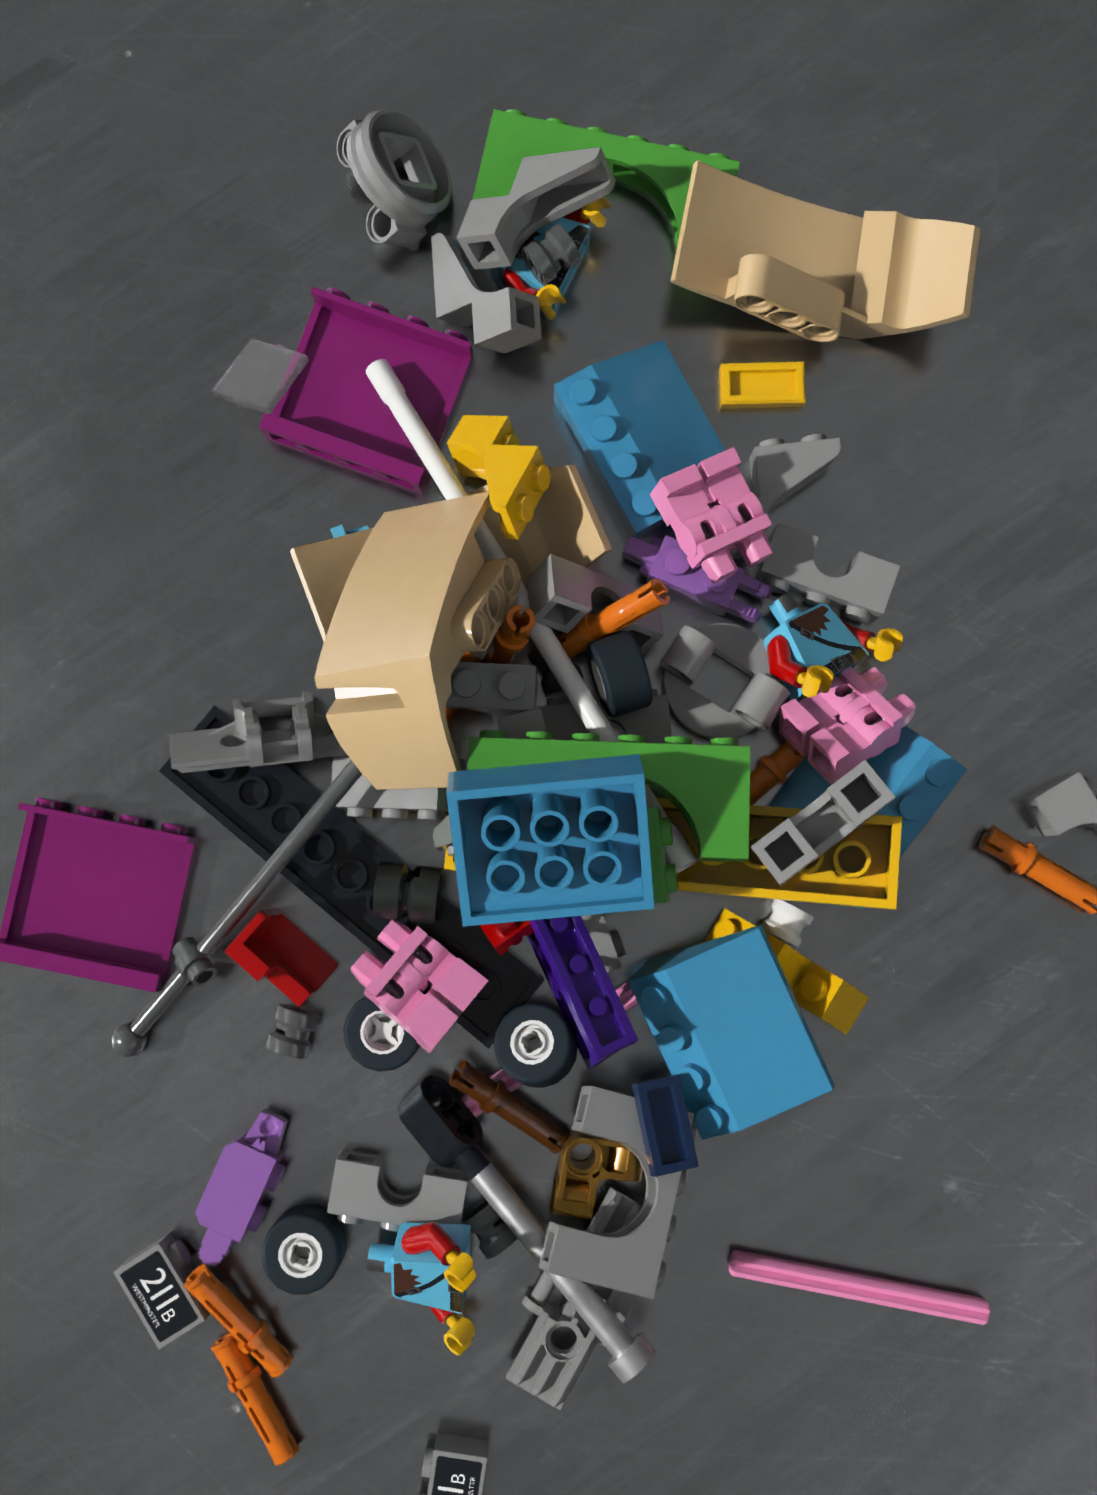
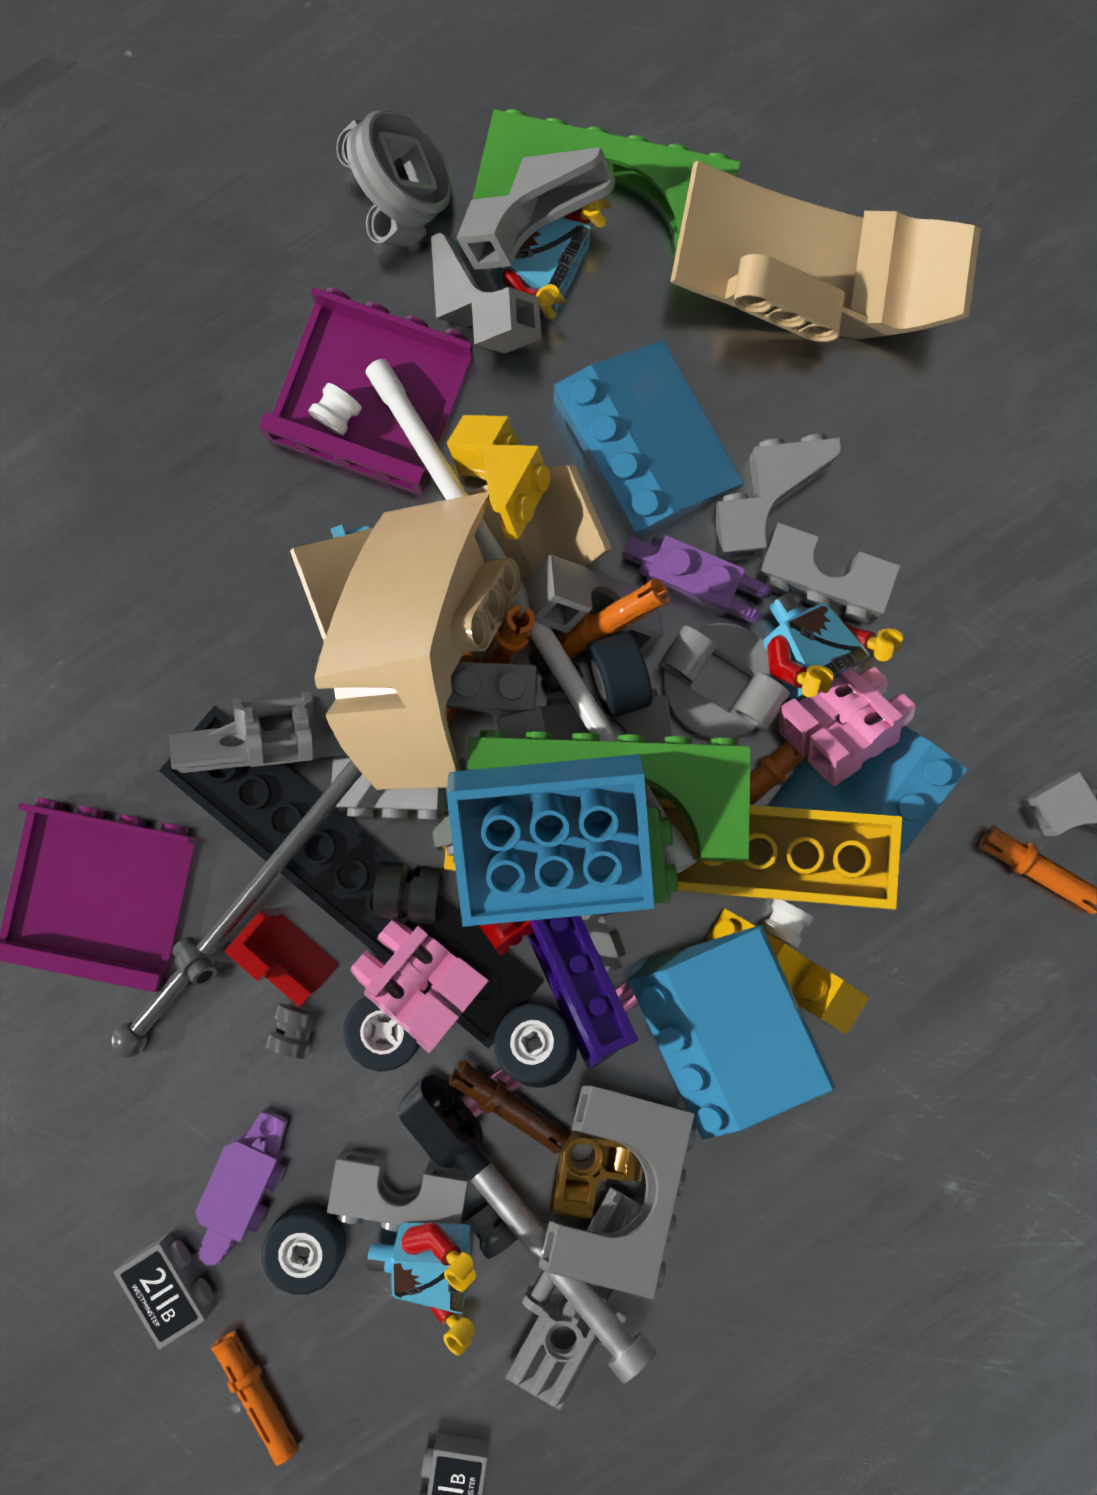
(251, 1333): orange pin -> none
(260, 375): clear piece -> none
(335, 409): none -> white wheel
(551, 254): dark grey wheel -> none
(665, 1125): dark blue tile -> none
(714, 515): bright pink hips -> none
(762, 385): yellow tile -> none
(823, 822): light grey arch -> none
(859, 1287): bright pink axle -> none

